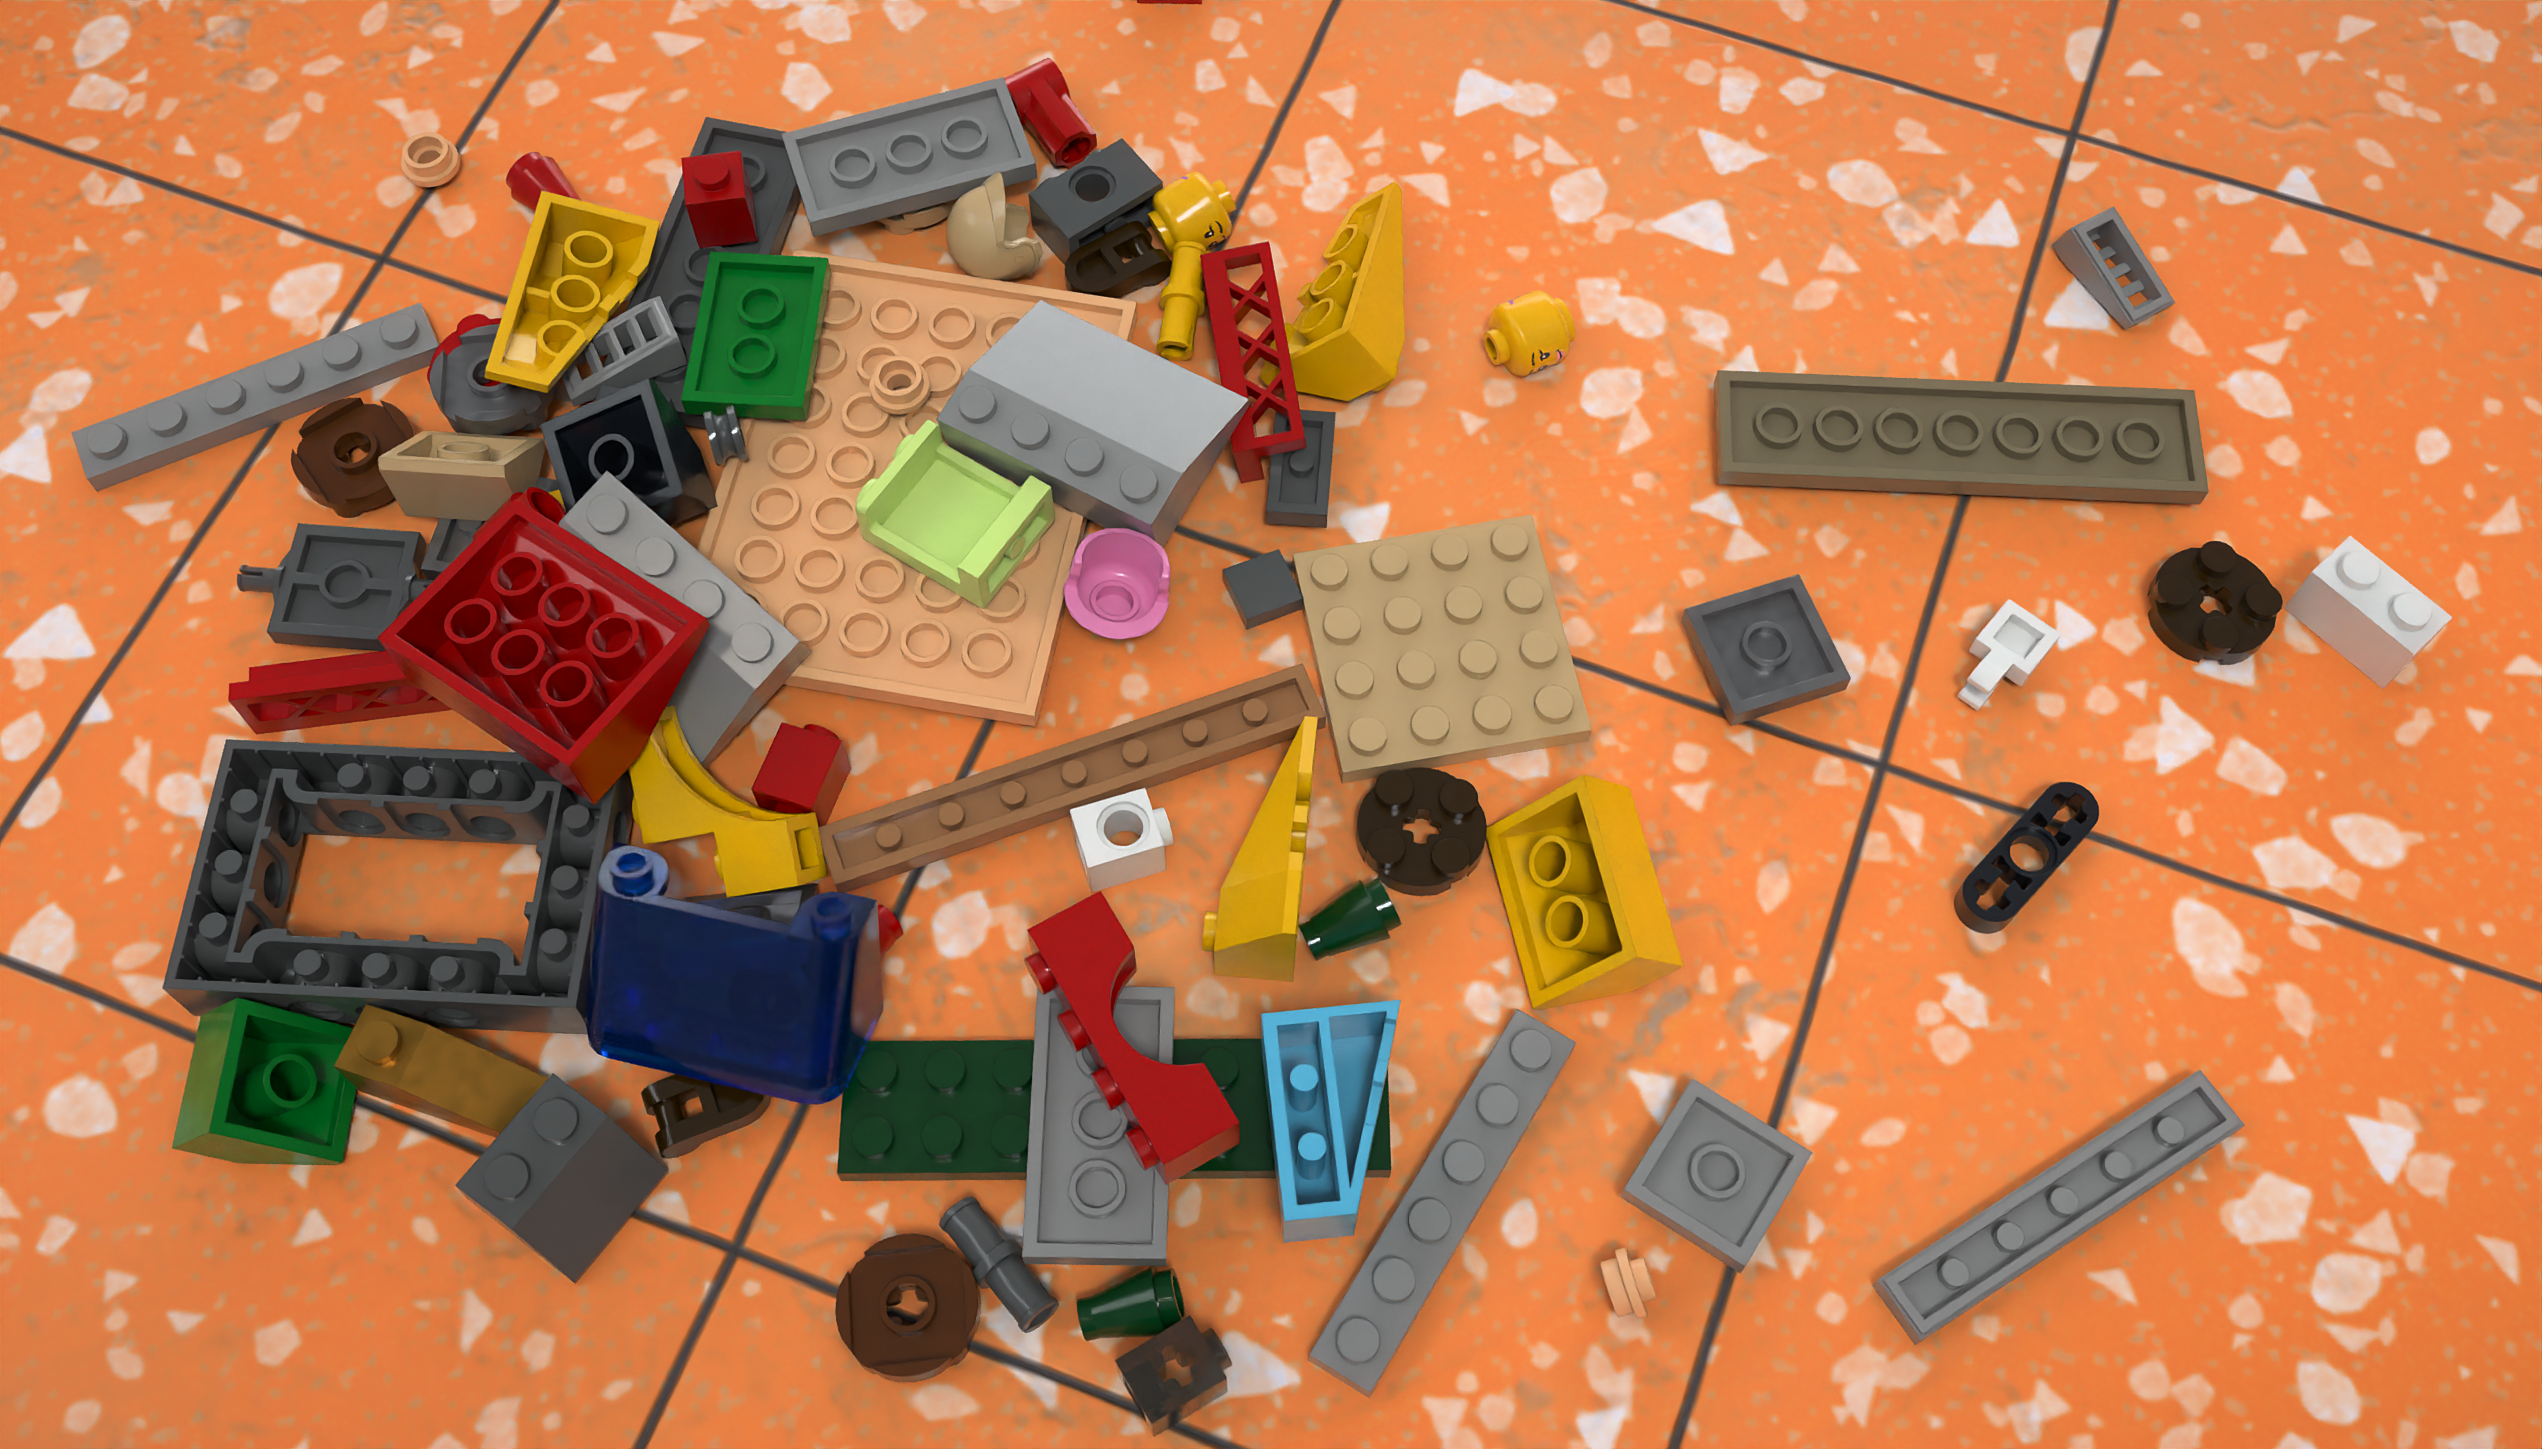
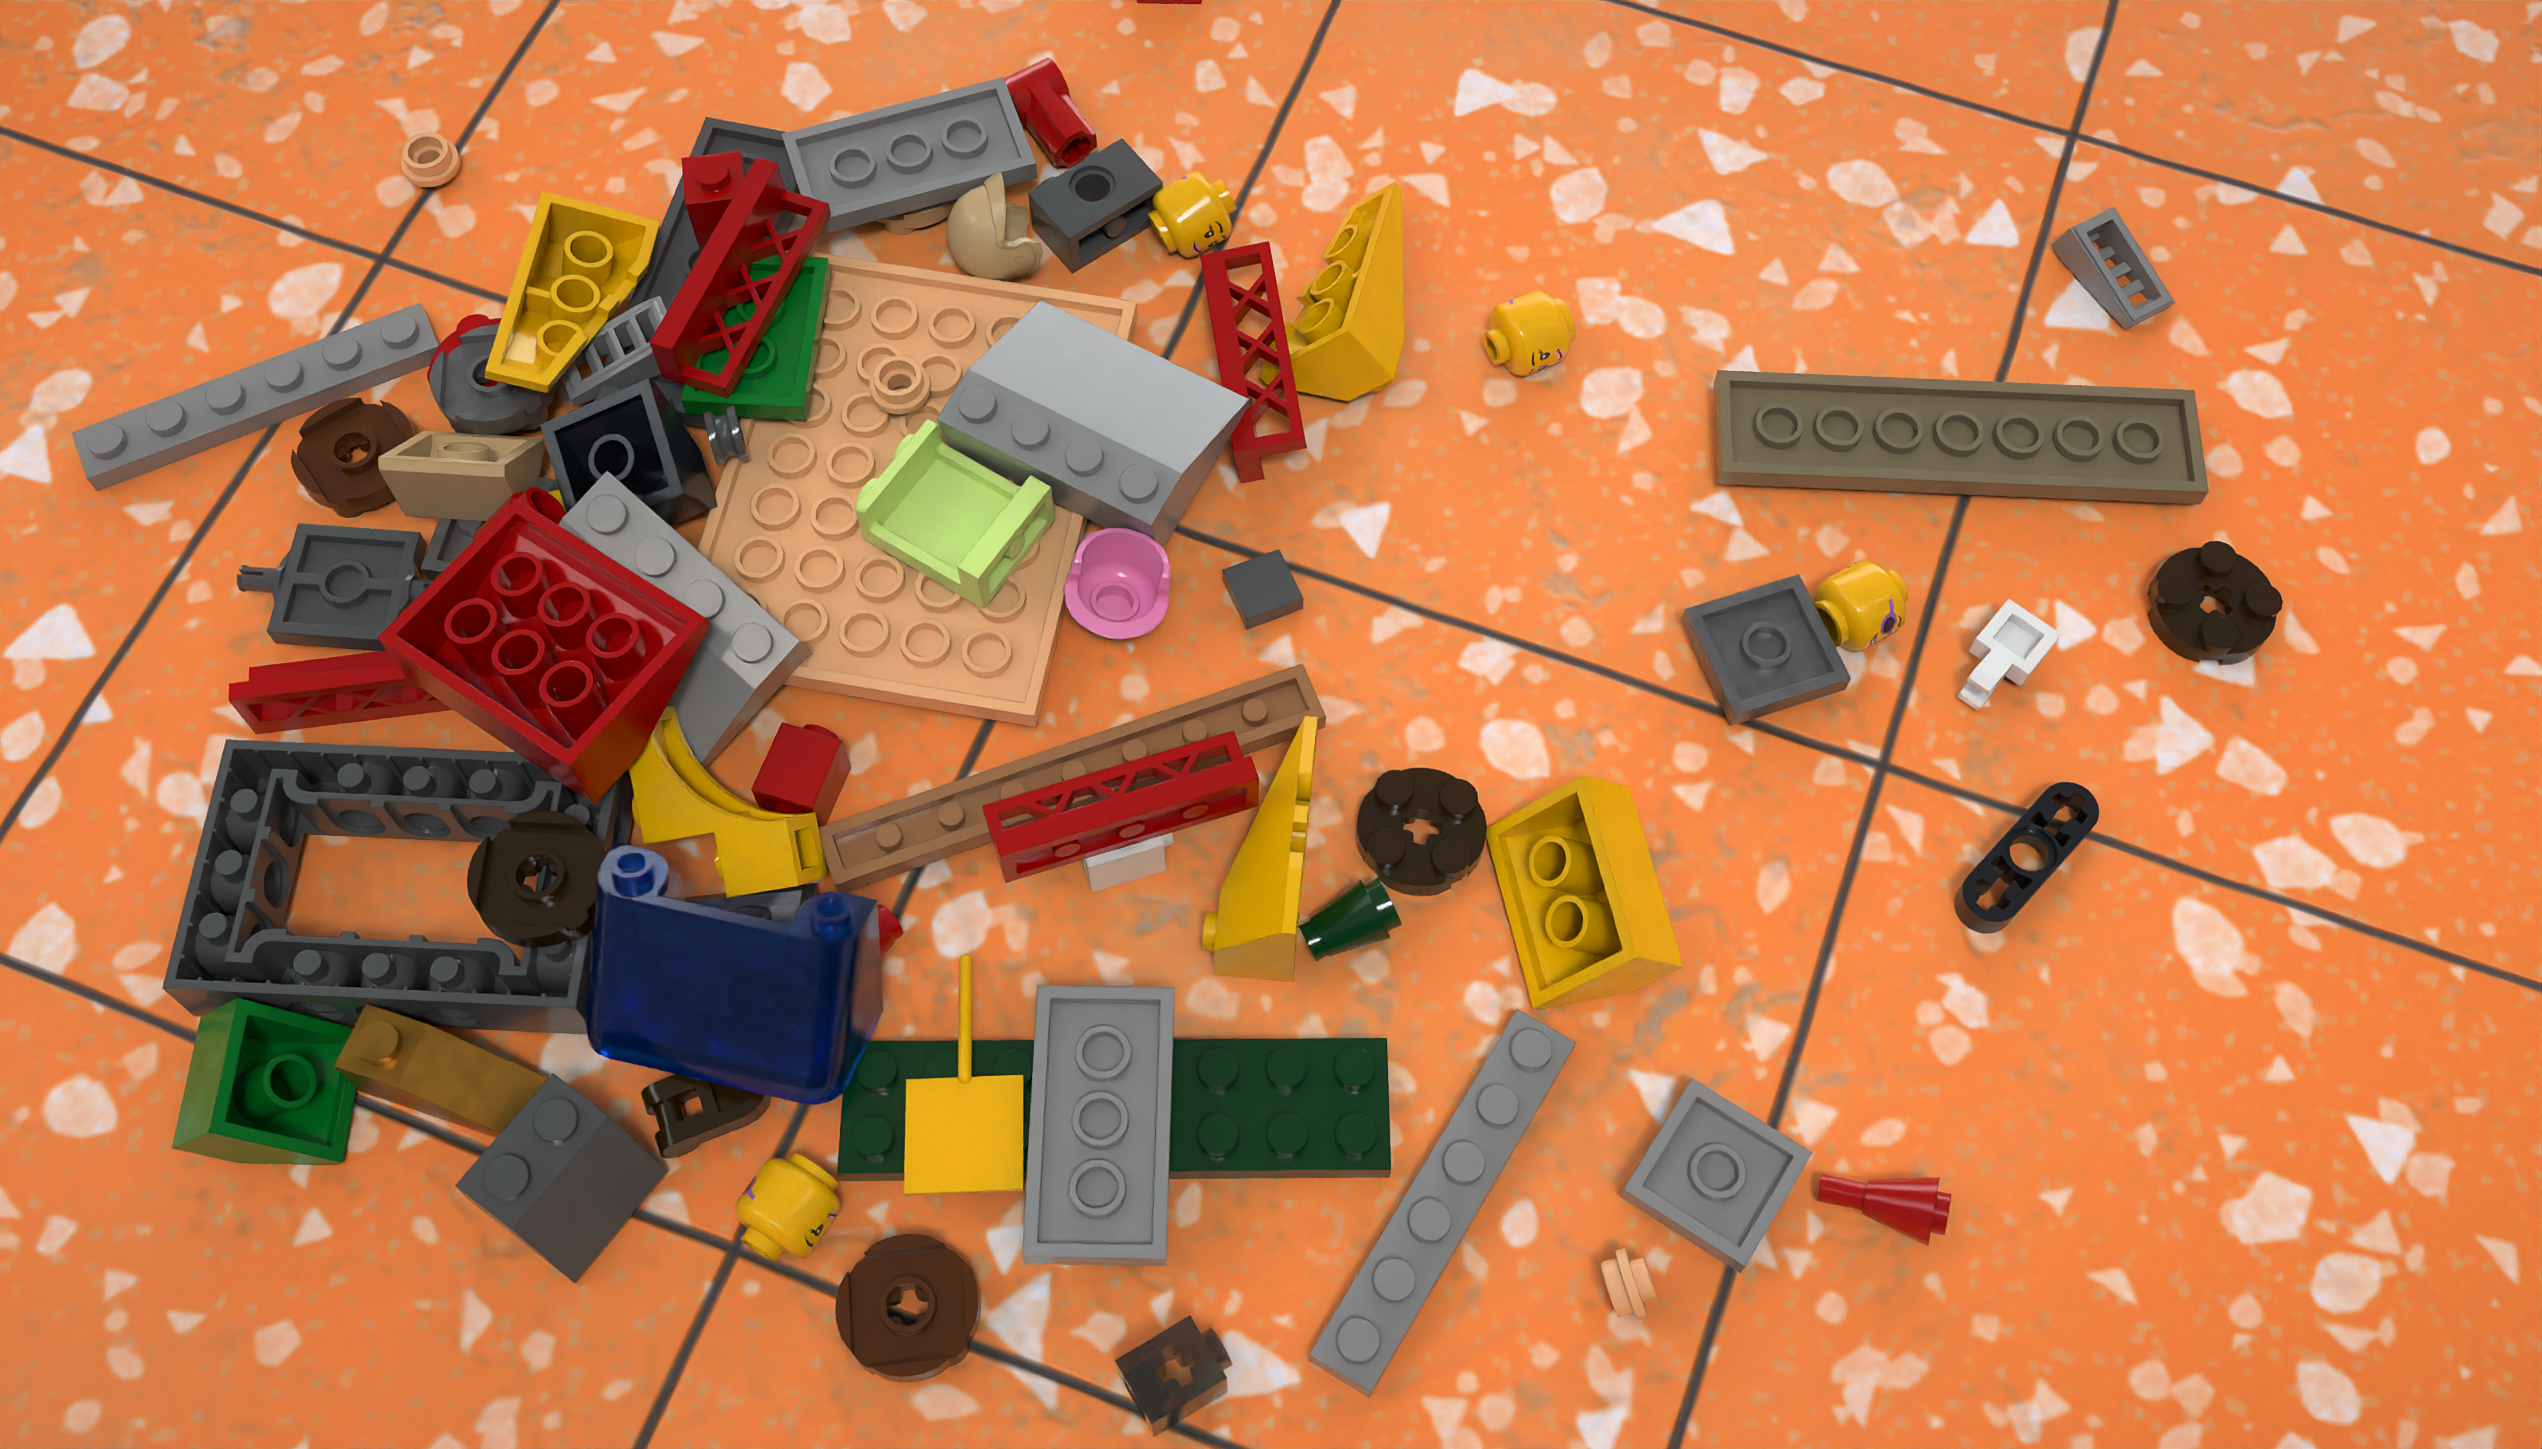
(513, 908): none -> dark brown plate
(536, 174): red cone -> none
(721, 269): none -> red fence
(787, 1208): none -> yellow head
(964, 1128): none -> yellow piece
(998, 1264): dark grey pin -> none
(1101, 272): dark brown plate -> none
(1122, 815): none -> red fence
(1133, 1307): dark green cone -> none
(1173, 1108): red arch -> none
(1182, 302): yellow pin -> none
(1302, 477): dark grey plate -> none
(1323, 1107): medium azure wedge -> none
(1439, 648): tan plate -> none
(1861, 605): none -> yellow head
(1903, 1204): none -> red cone
(2056, 1206): light grey tile -> none
(2367, 612): white brick -> none

